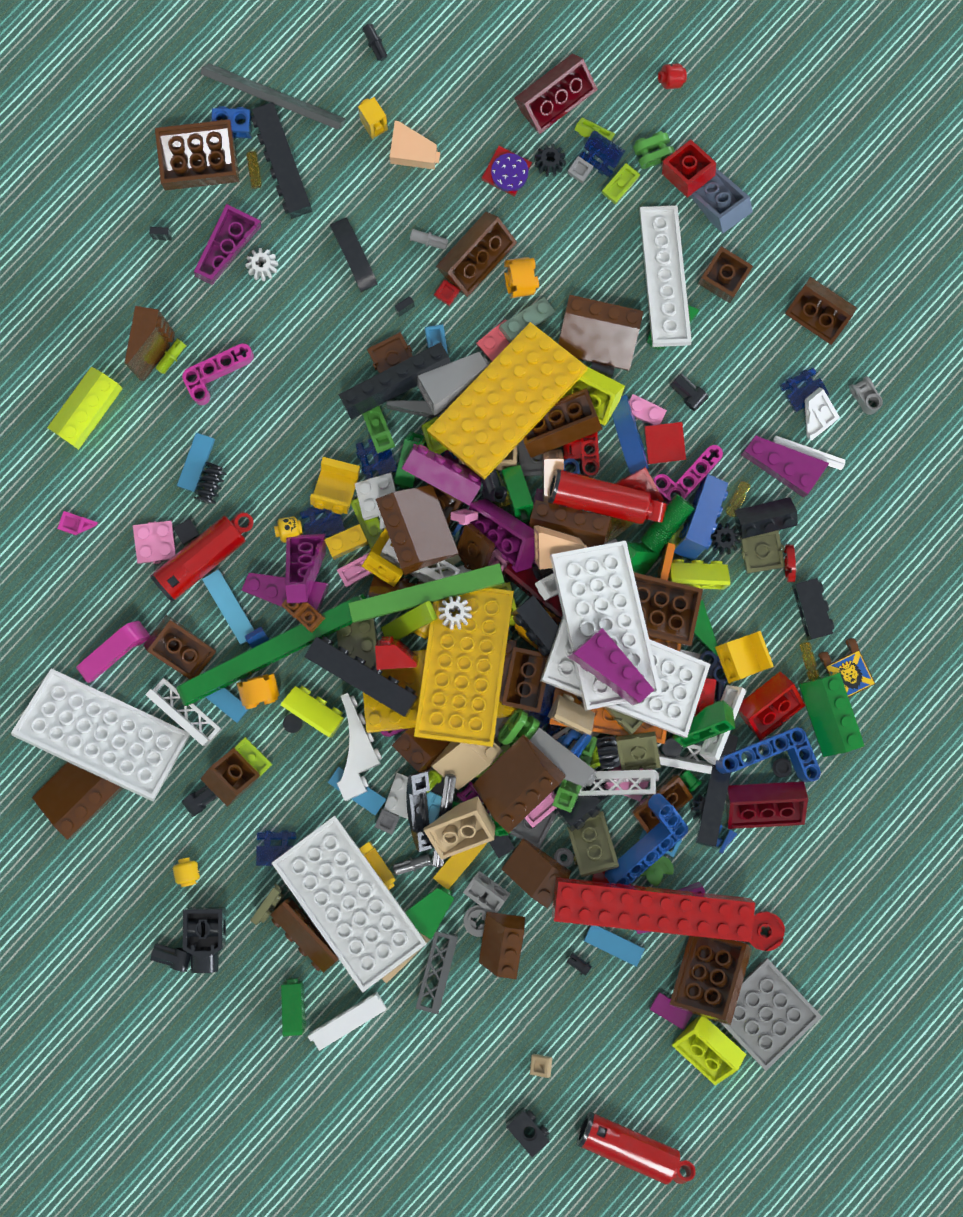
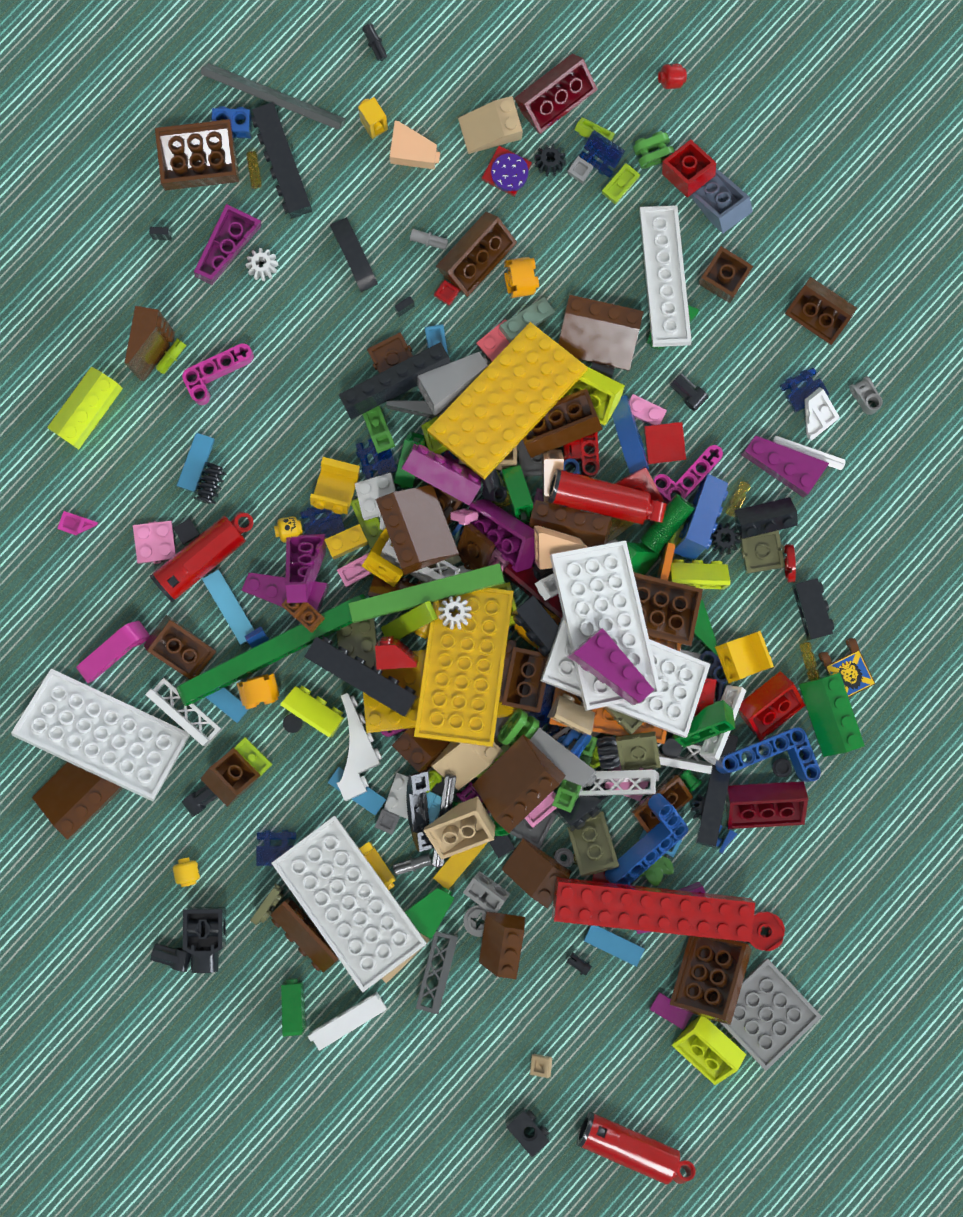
(491, 125): none -> tan slope

